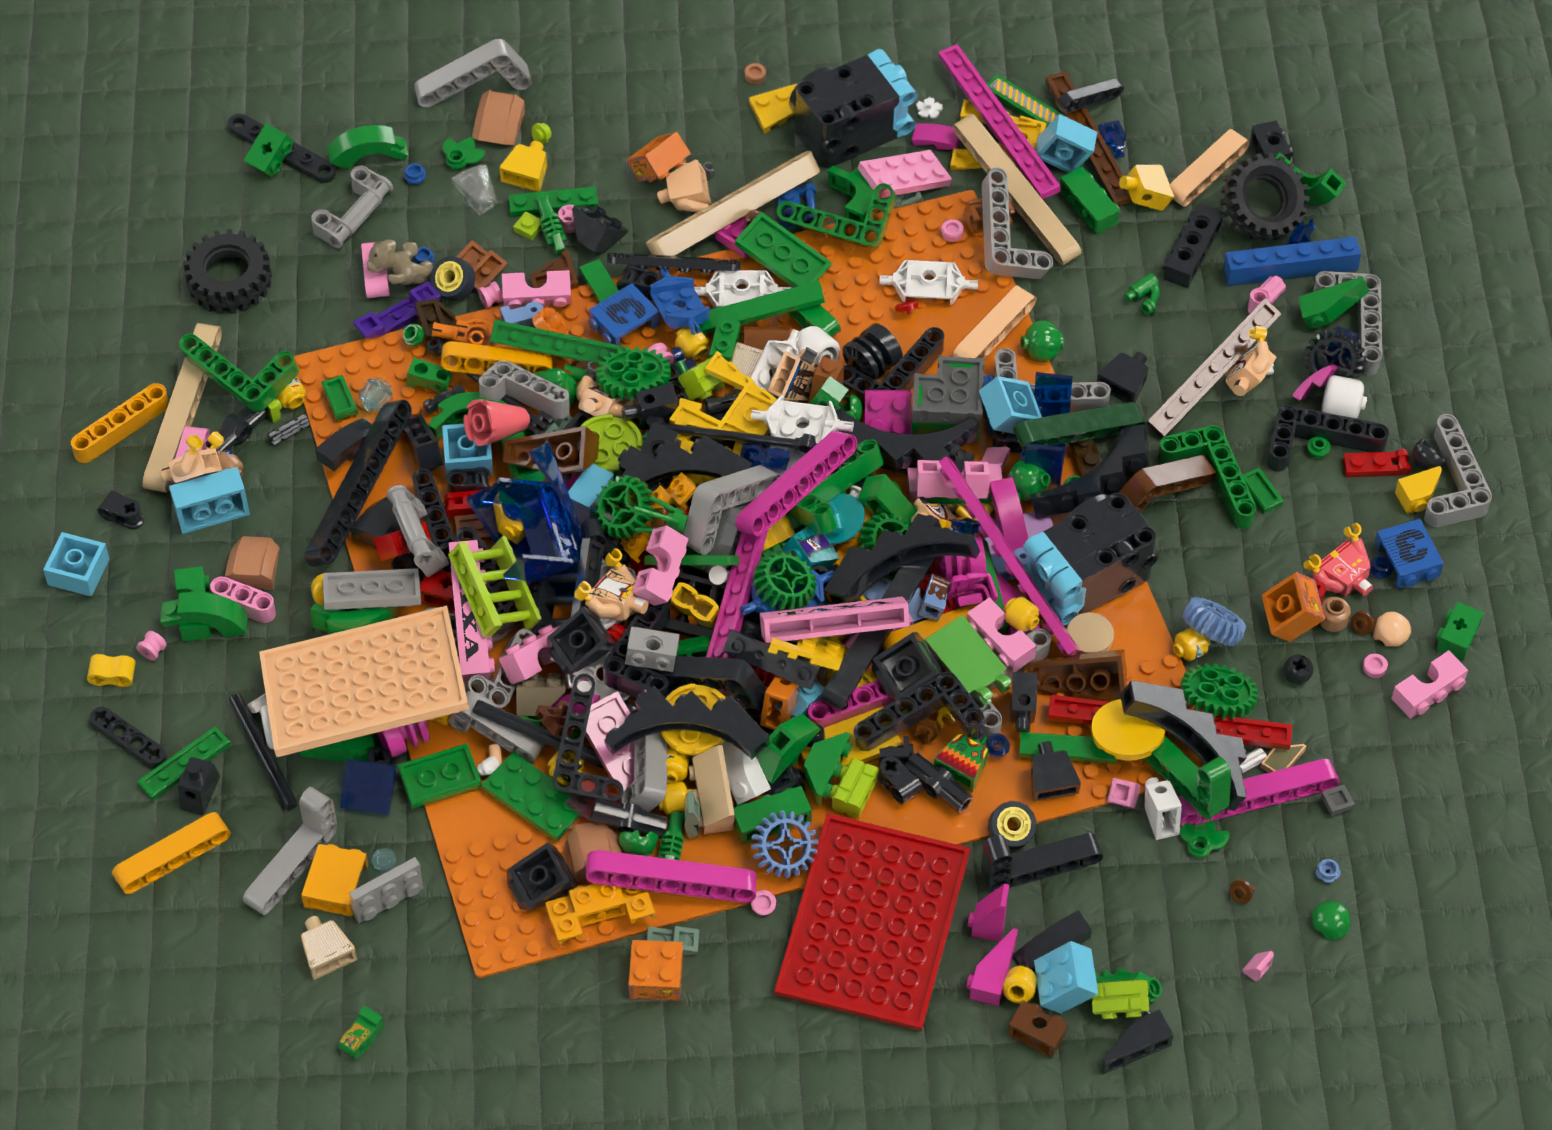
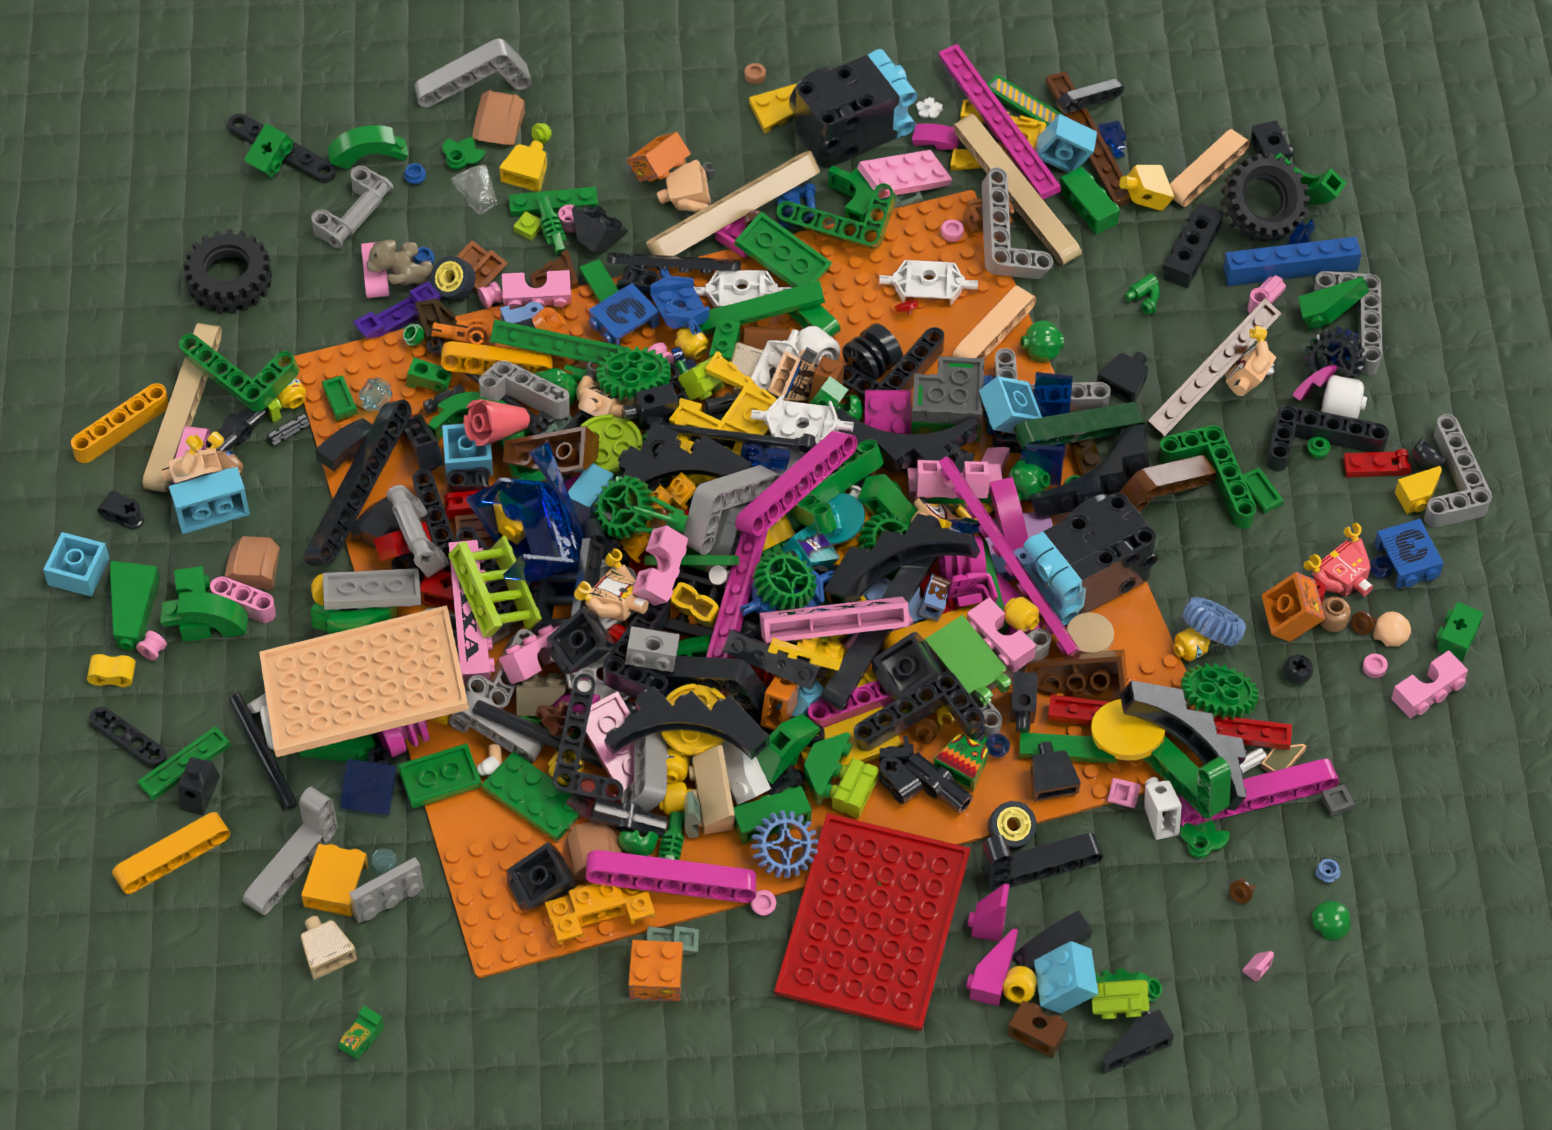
(132, 601): none -> green slope

